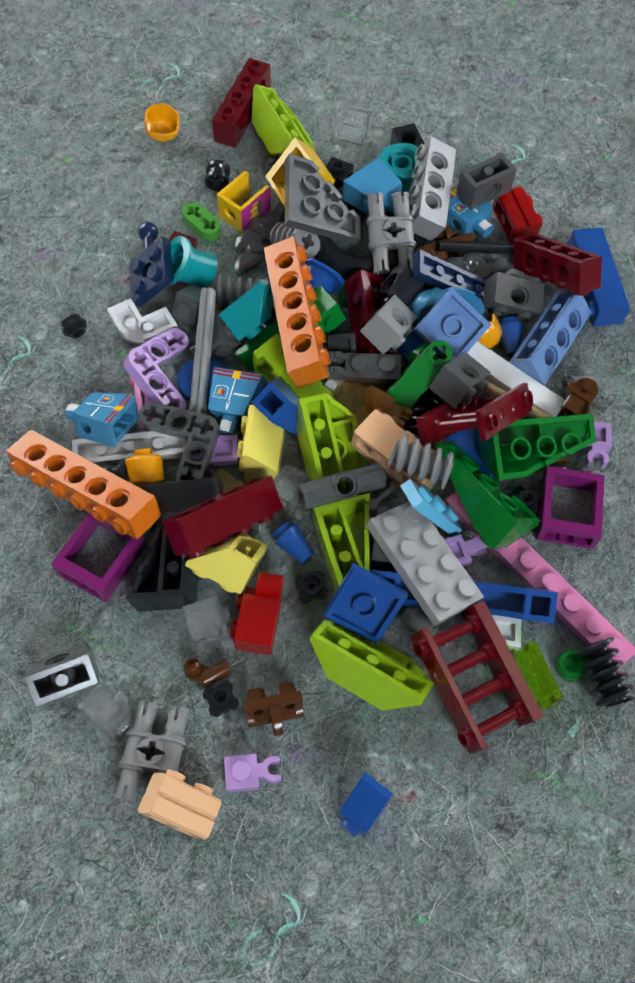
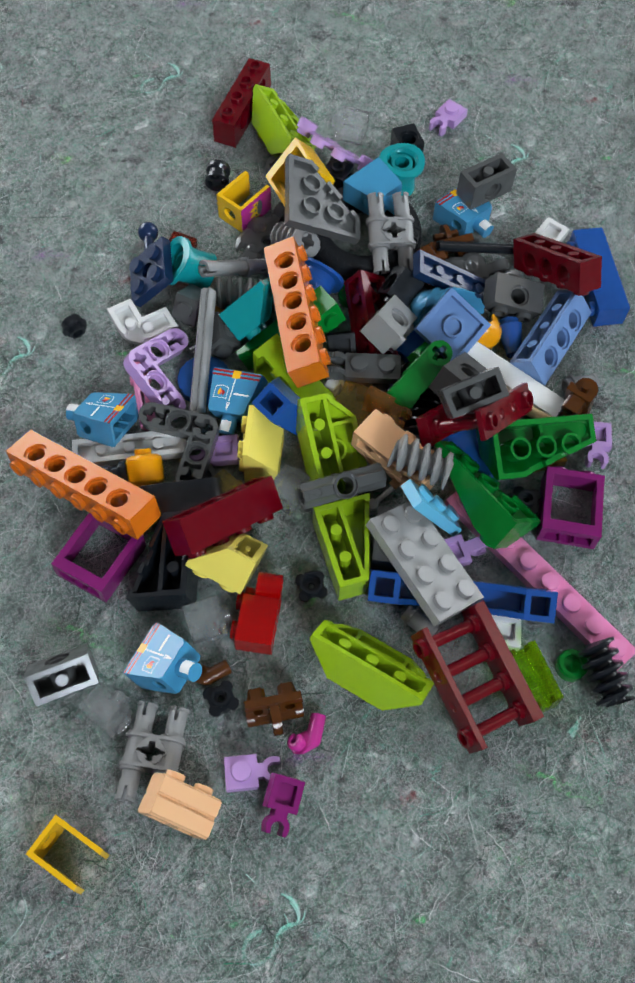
(41, 848): none -> yellow piece
(161, 122): light orange hair -> none
(163, 662): none -> dark azure torso
(204, 219): bright green beam -> none
(244, 267): none -> light grey pin
(283, 797): none -> magenta plate
(293, 542): blue cone -> none
(308, 128): none -> lavender plant
(310, 738): none -> dark pink arm
(364, 806): blue slope -> none
(365, 603): blue tile -> none
(431, 187): light grey brick -> none
(448, 115): none -> lavender plate
(473, 392): none -> dark grey brick
(517, 214): red brick -> none
(553, 230): none -> white tile

